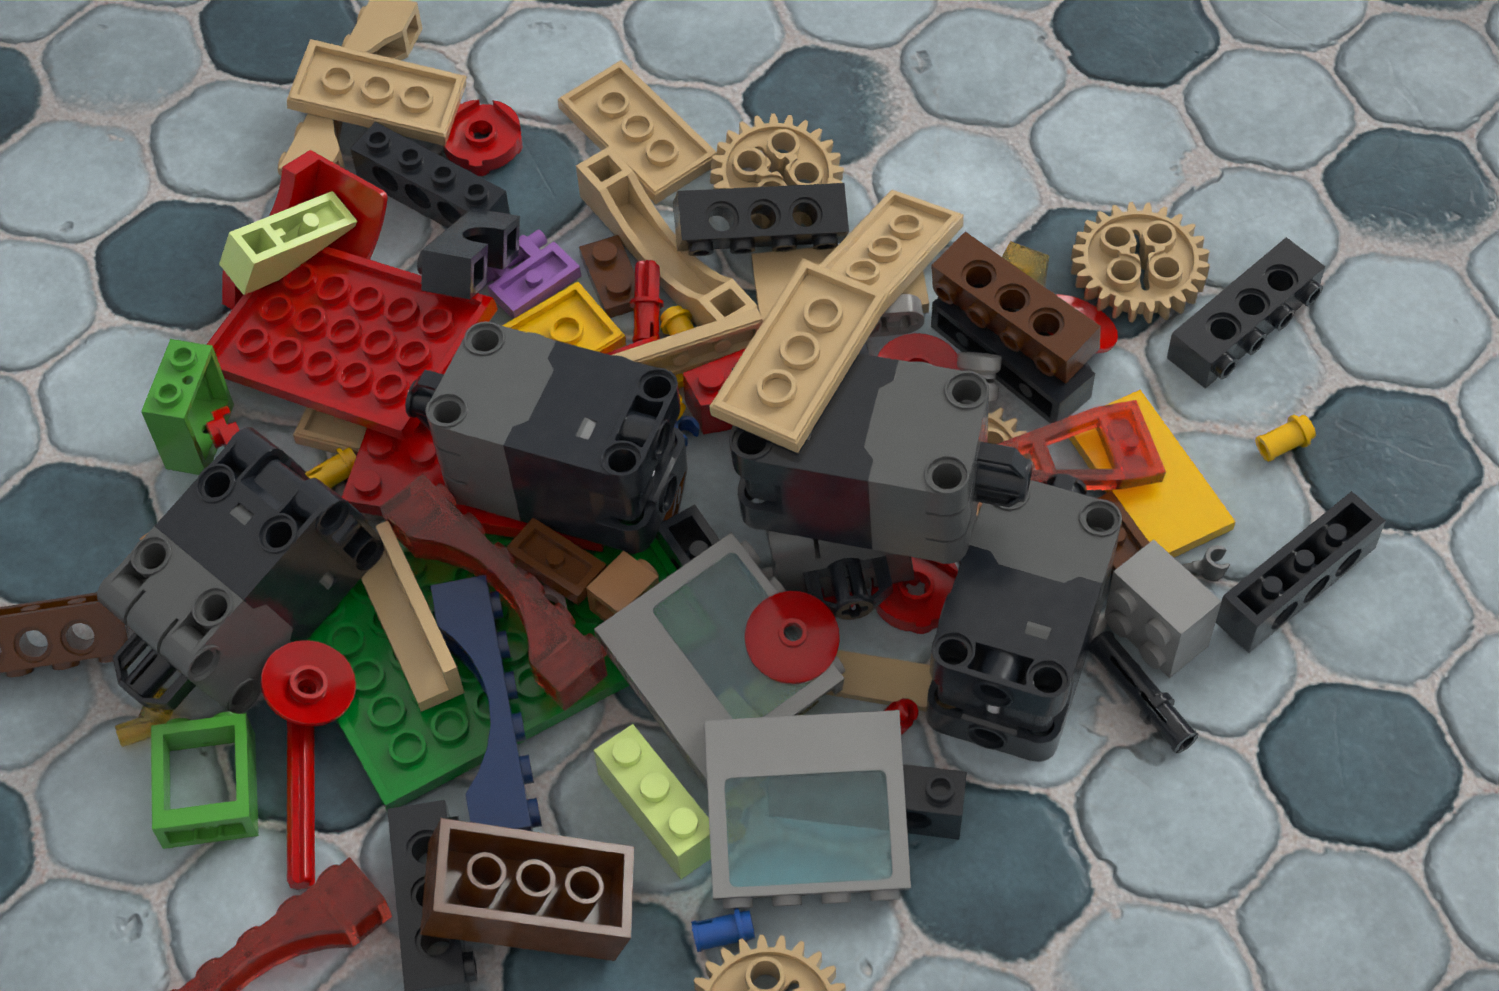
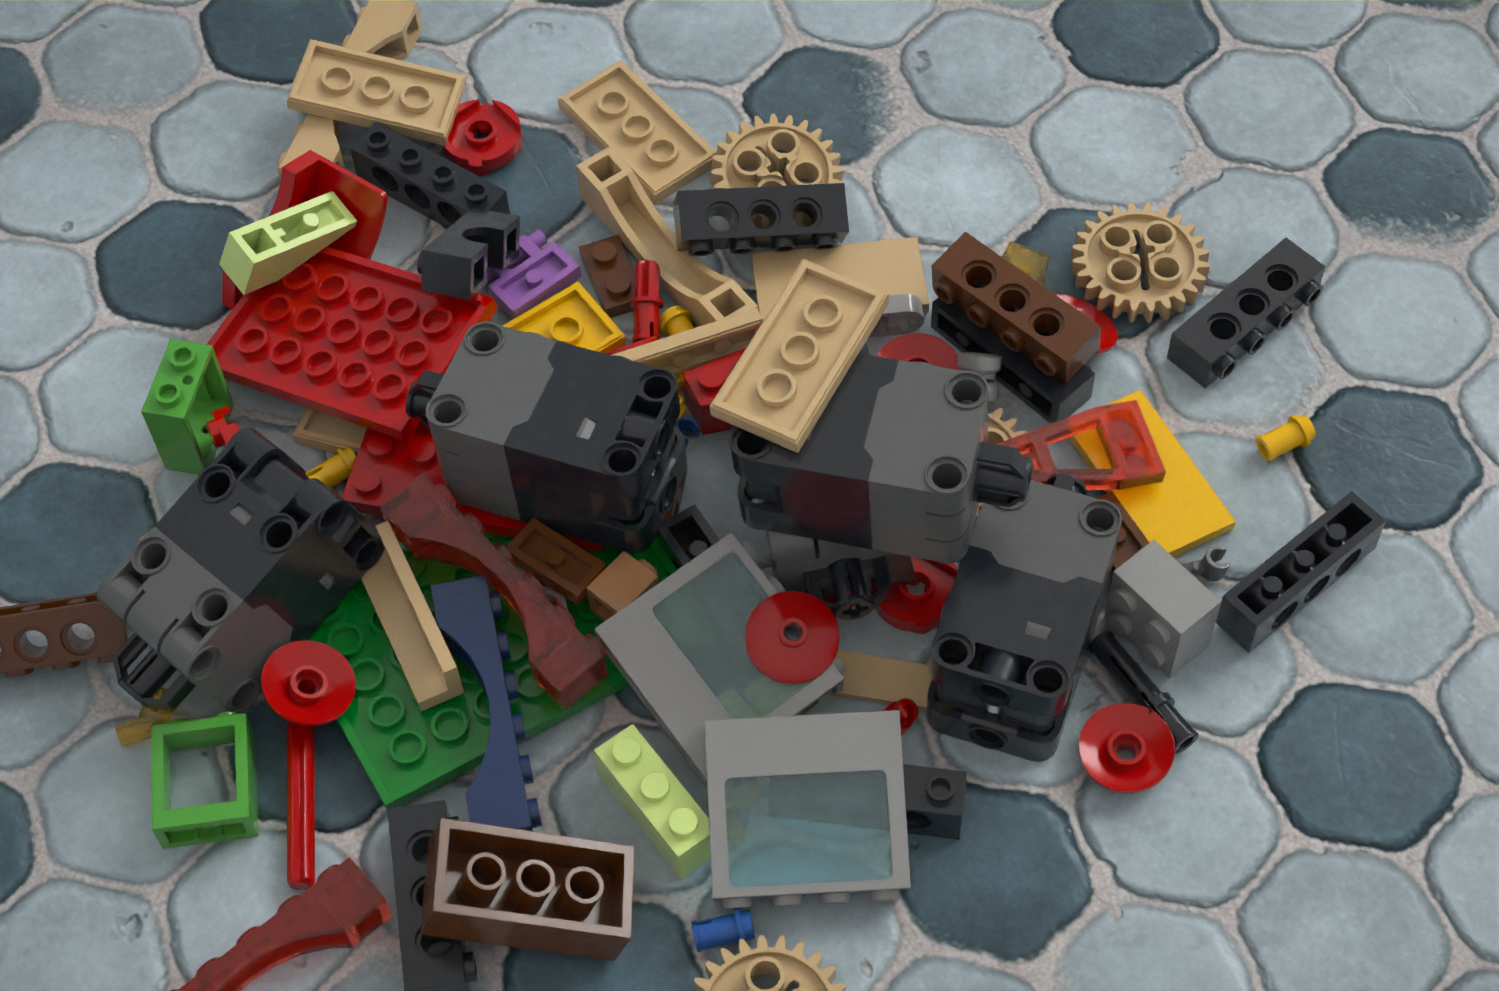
(894, 243): tan tile -> none
(1128, 728): none -> red dish

